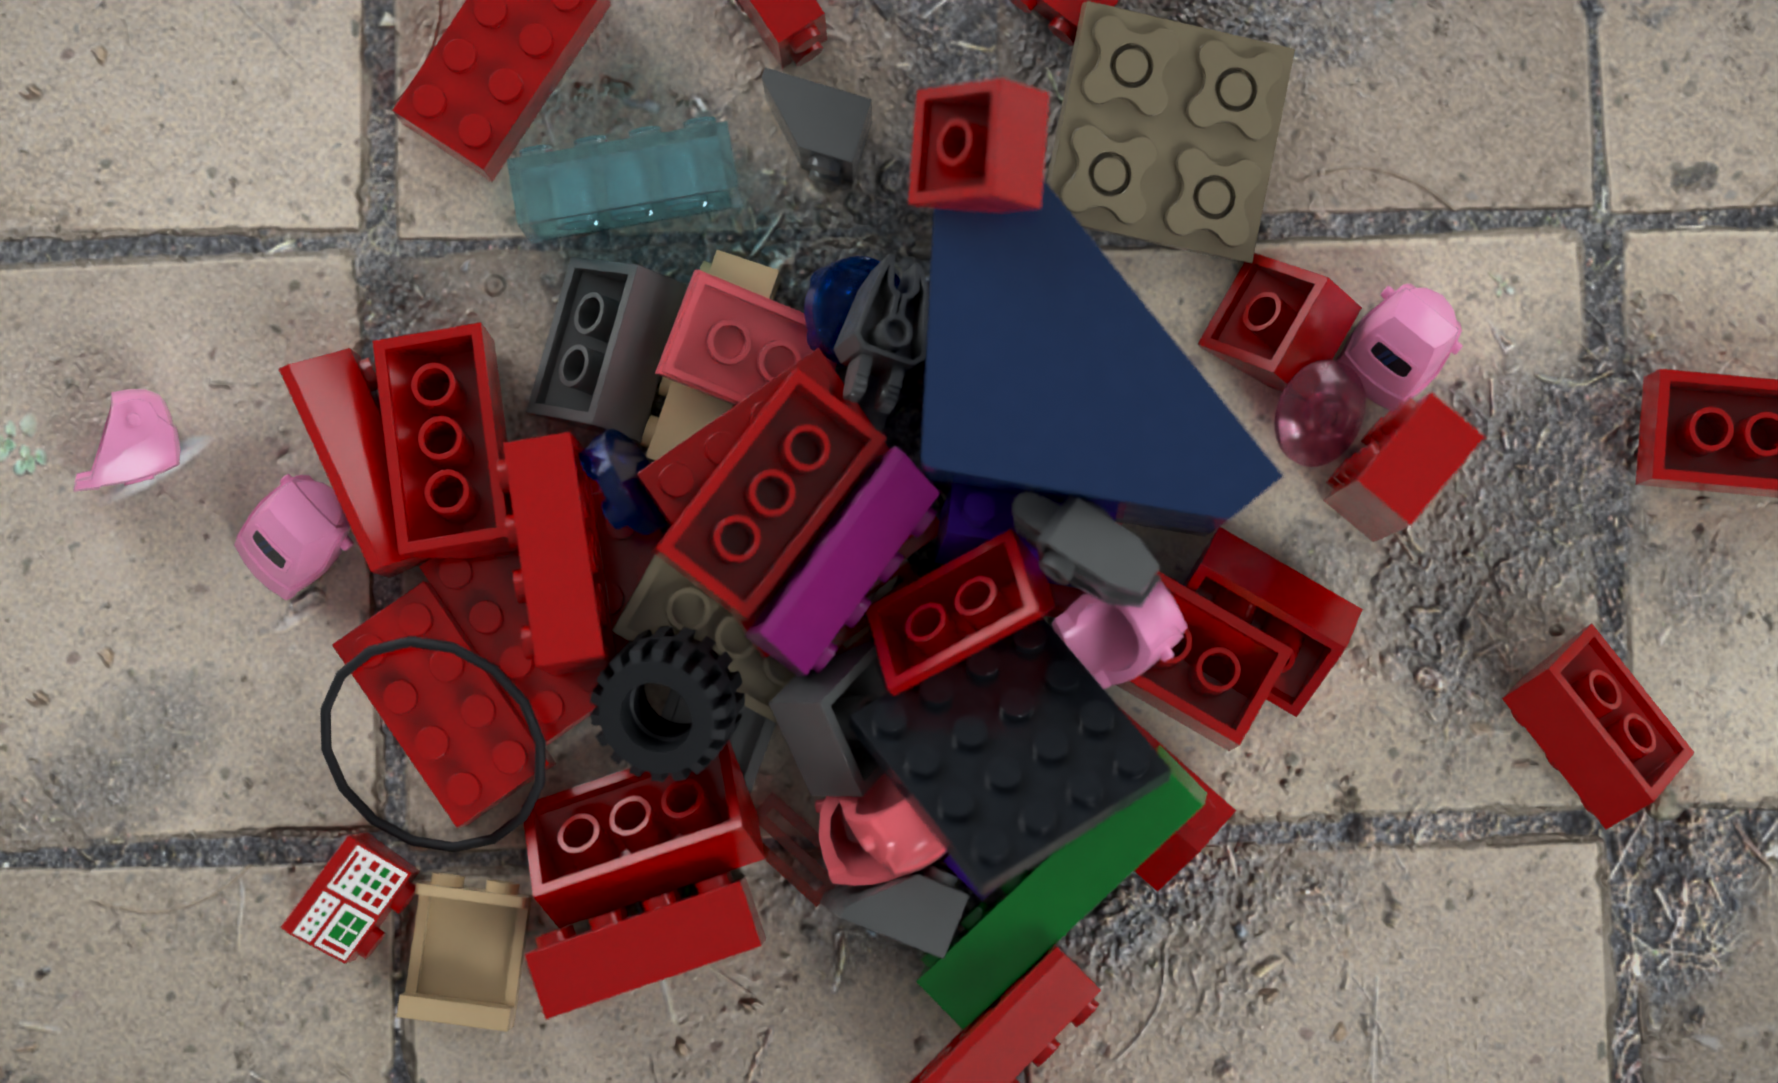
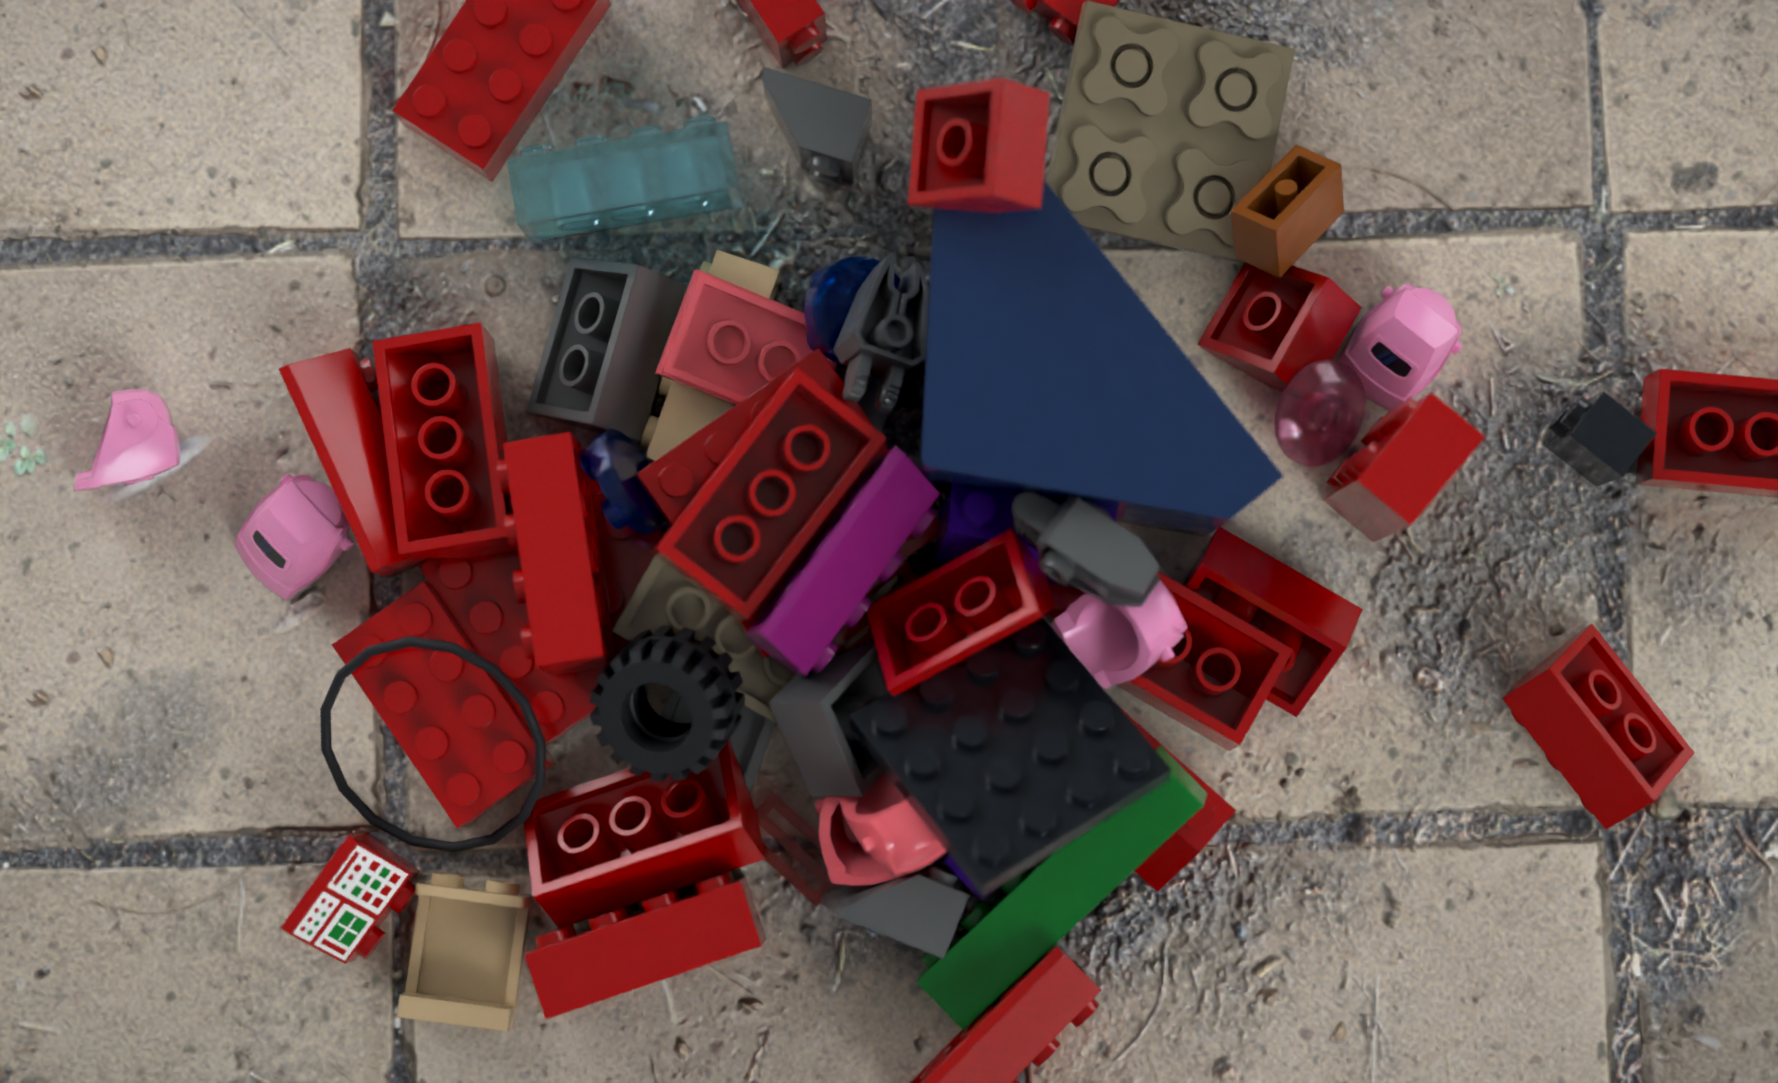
(1287, 210): none -> dark orange brick
(1598, 438): none -> black brick

